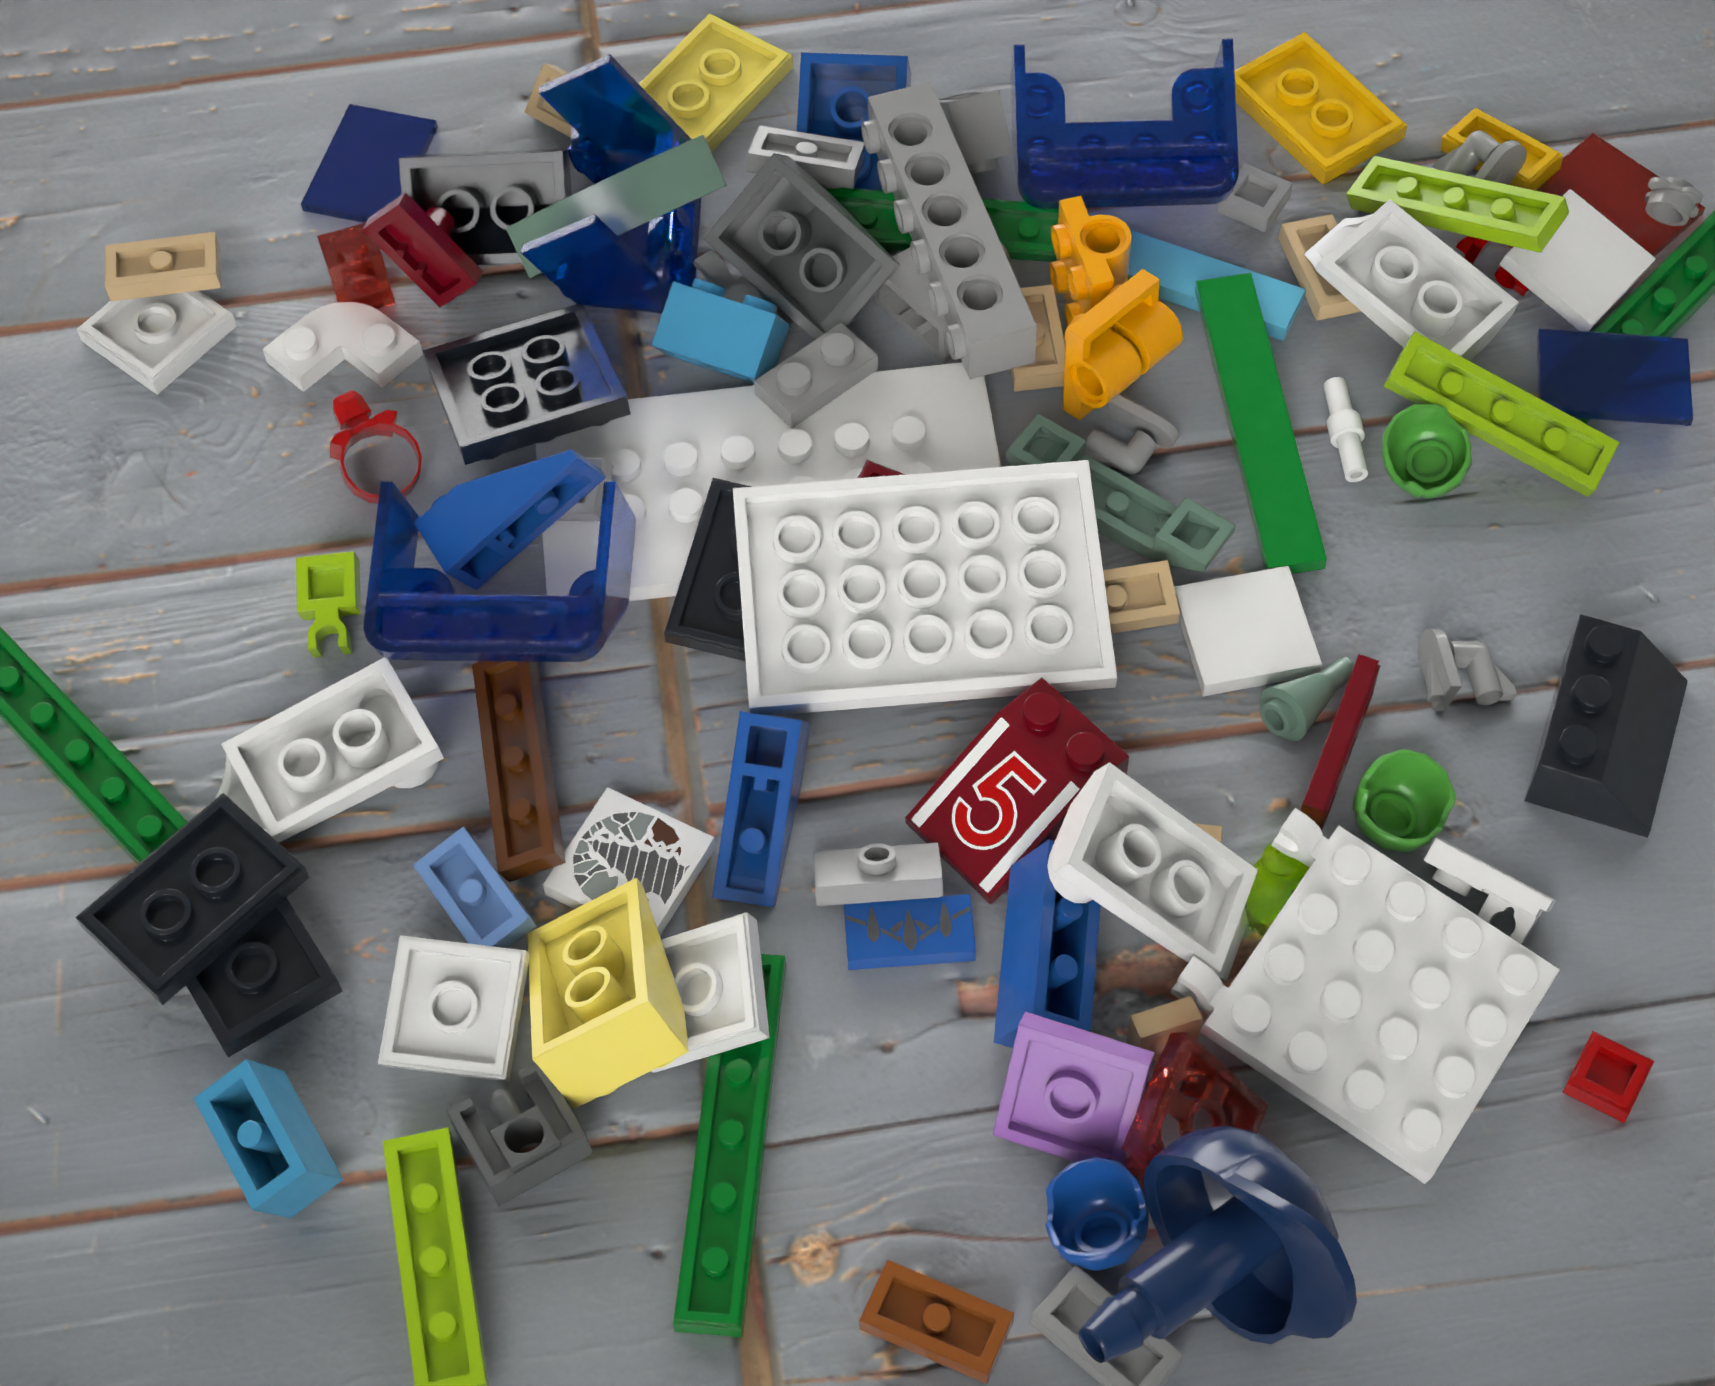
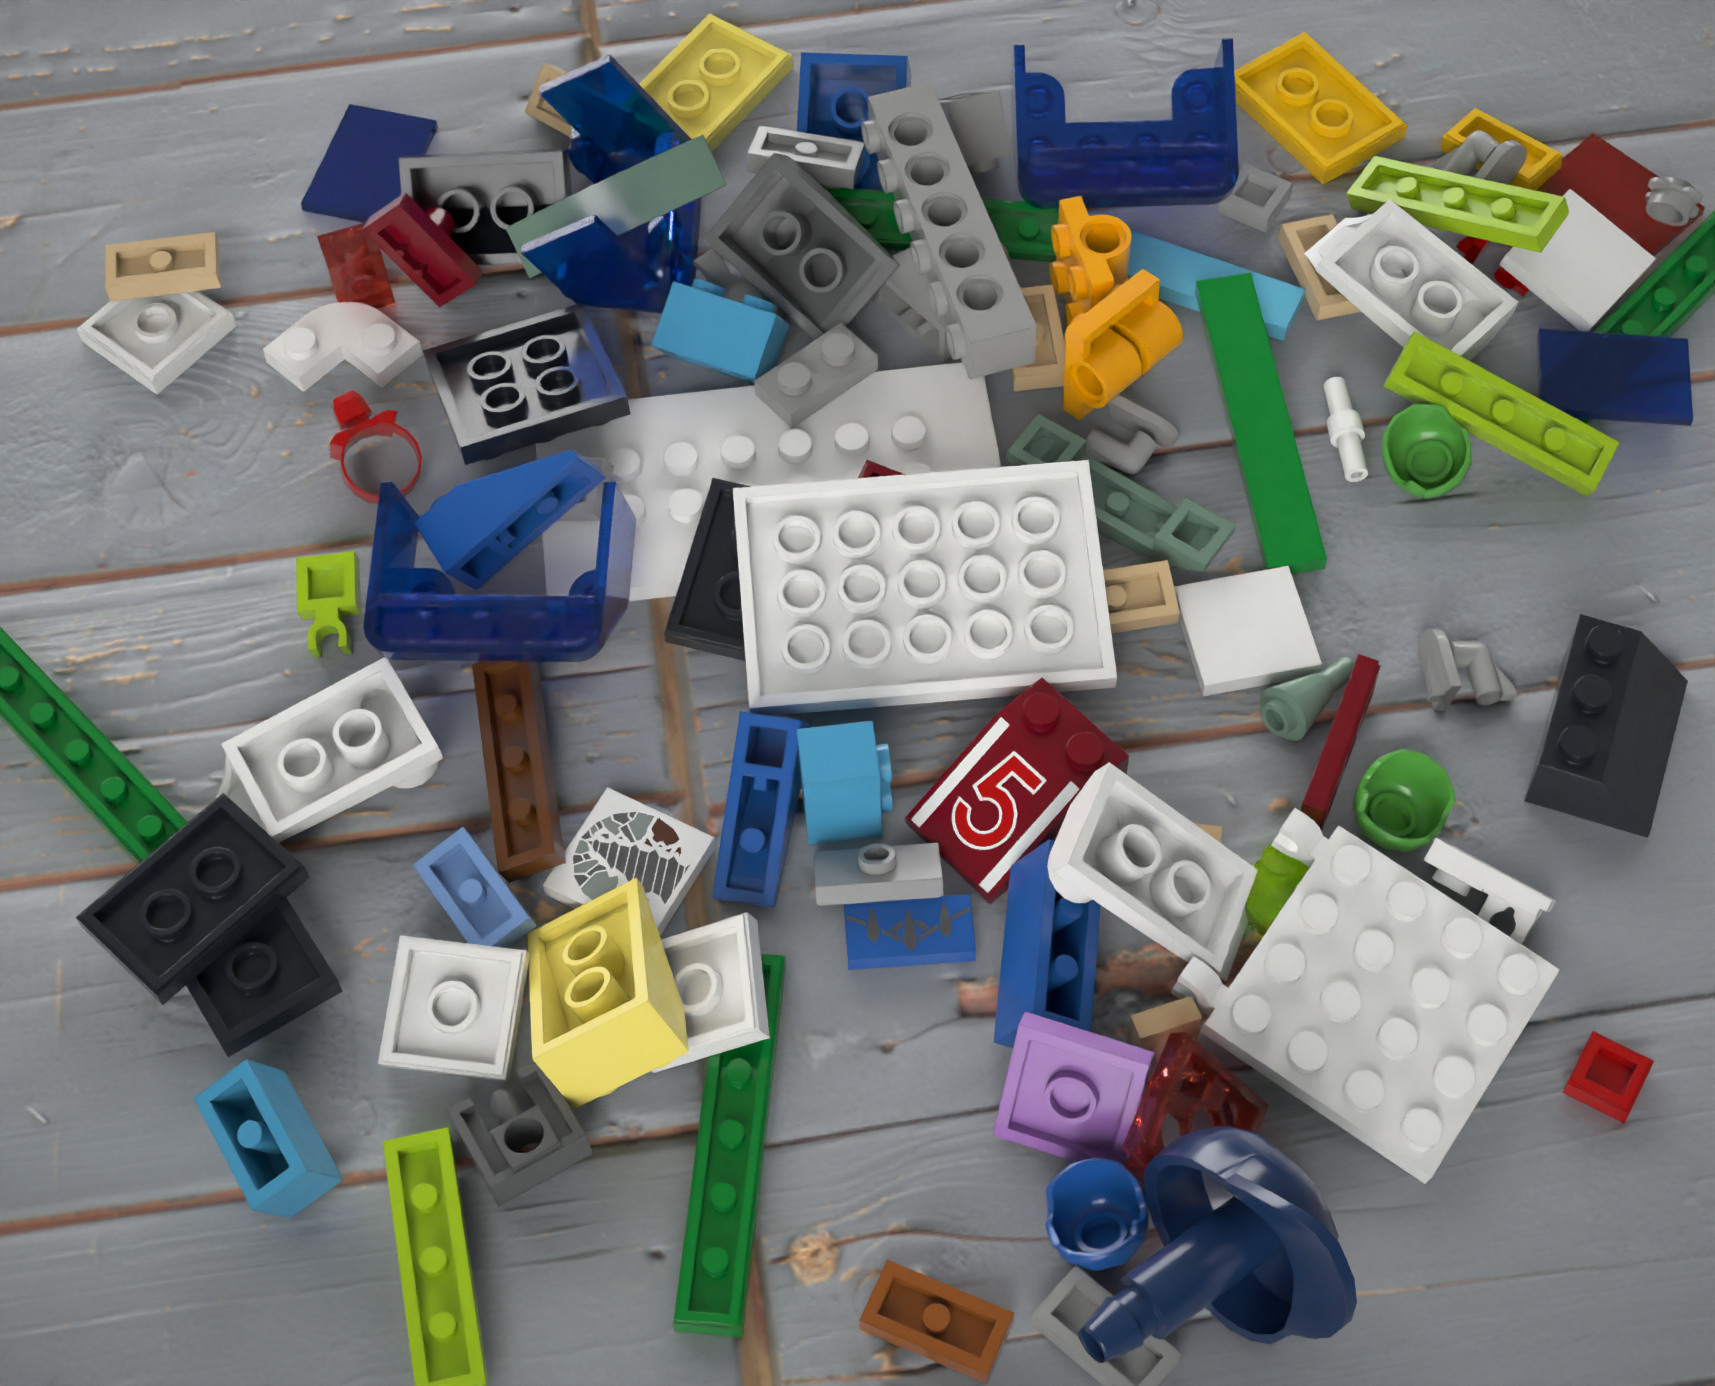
(843, 782): none -> dark azure brick

